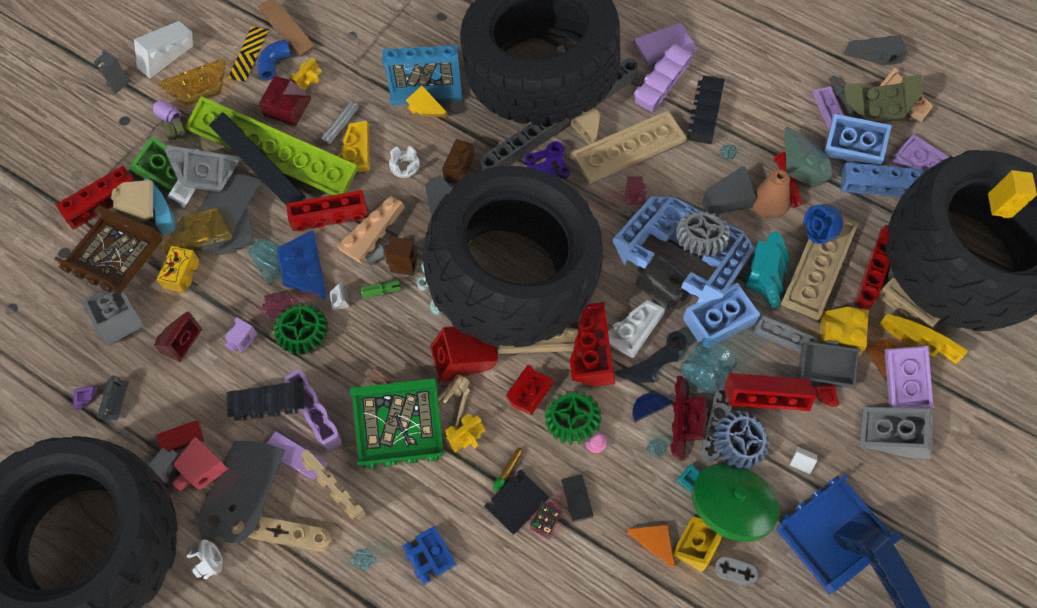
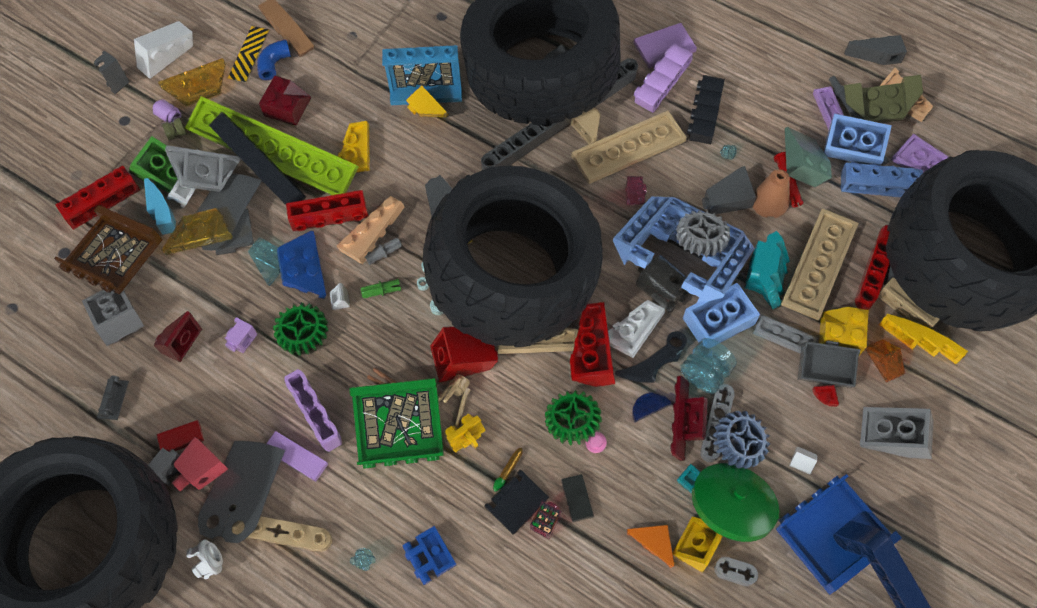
(83, 397): medium lavender tile -> none
(134, 200): tan slope -> none
(178, 269): yellow brick -> none
(265, 400): black brick -> none
(277, 303): clear pink brick -> none
(307, 74): yellow hips -> none
(337, 493): tan wing -> none
(339, 123): light grey axle -> none
(399, 156): white piece -> none
(401, 256): reddish brown brick -> none
(458, 161): reddish brown brick -> none
(529, 390): red bracket -> none
(546, 166): dark purple plant -> none
(656, 448): clear light blue hinge -> none
(769, 392): red brick -> none
(823, 223): blue cylinder -> none
(909, 377): lavender tile -> none
(1012, 194): yellow brick -> none

